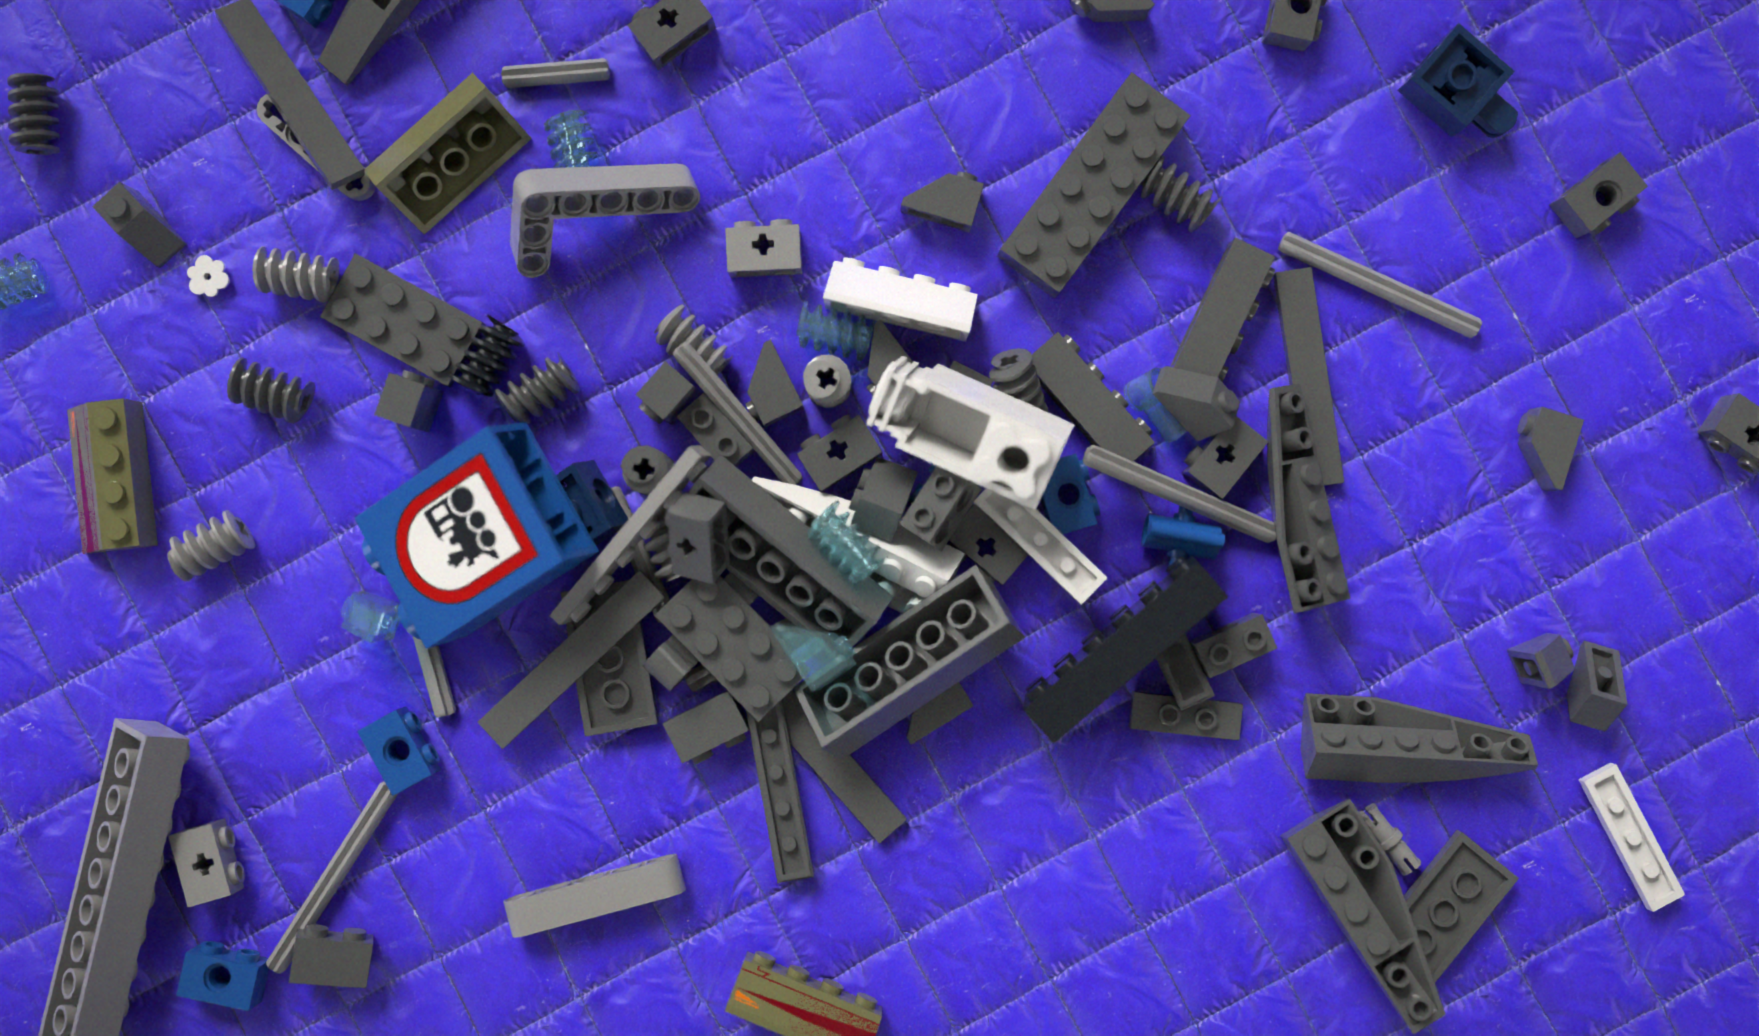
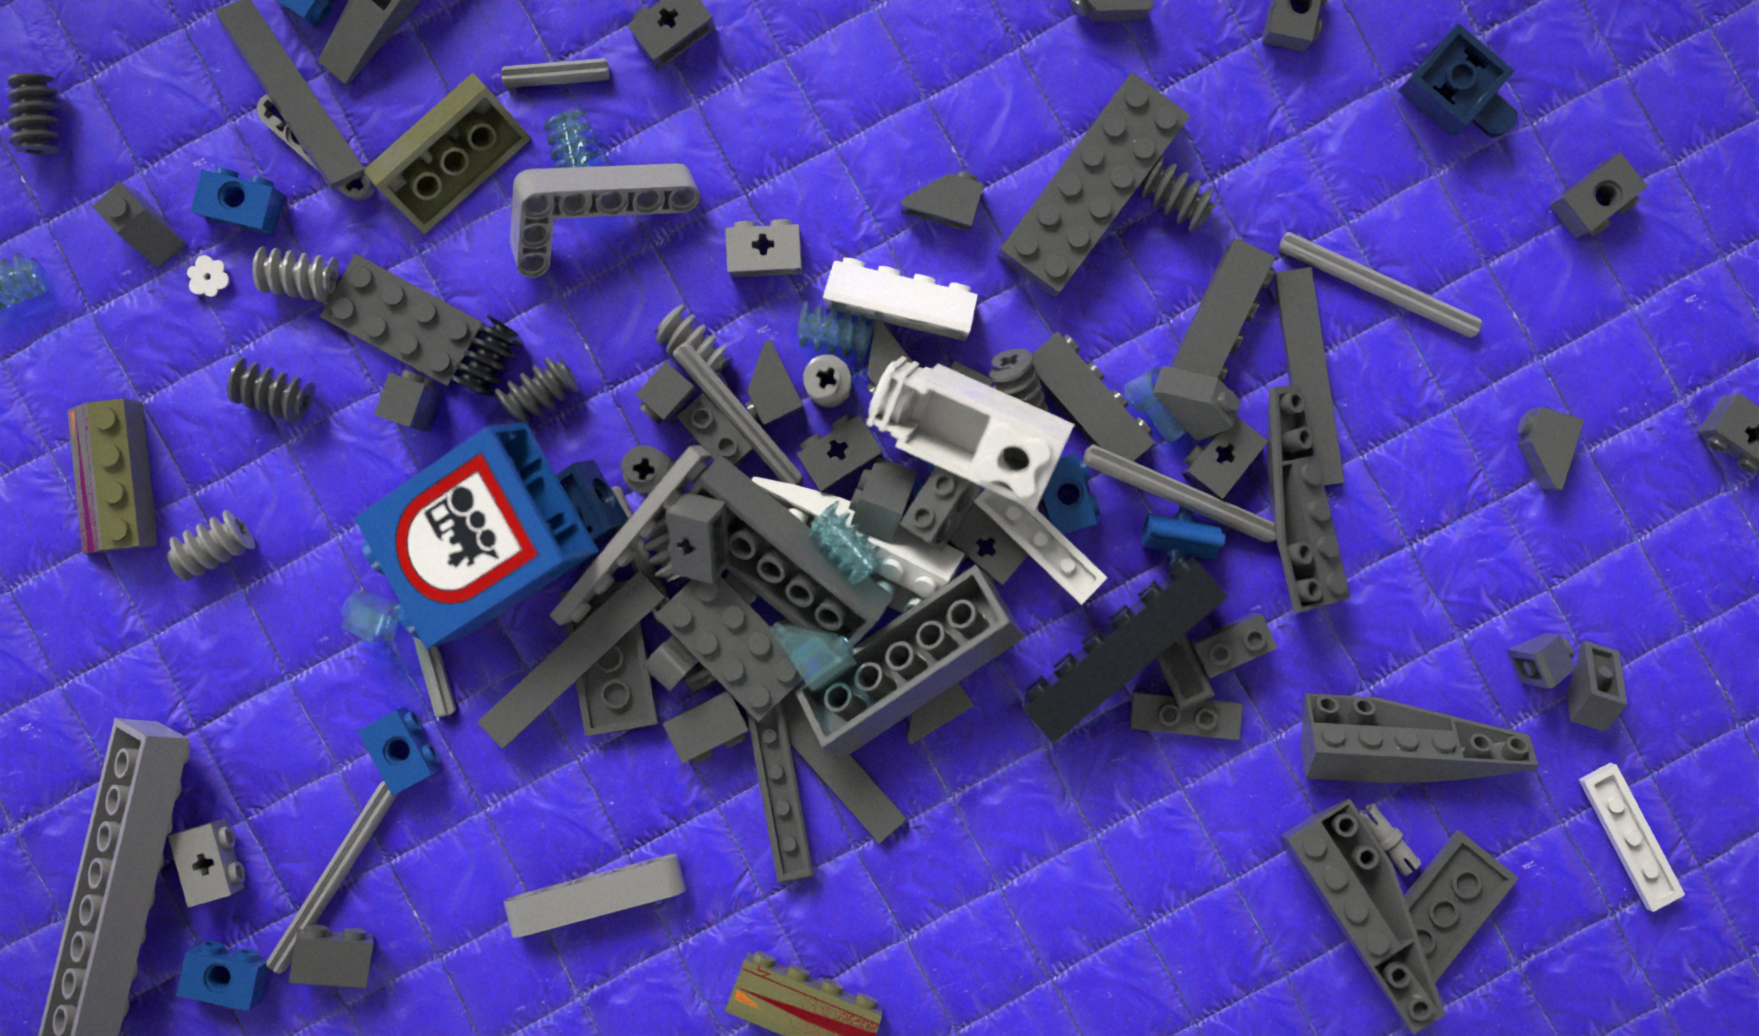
(216, 197): none -> blue brick

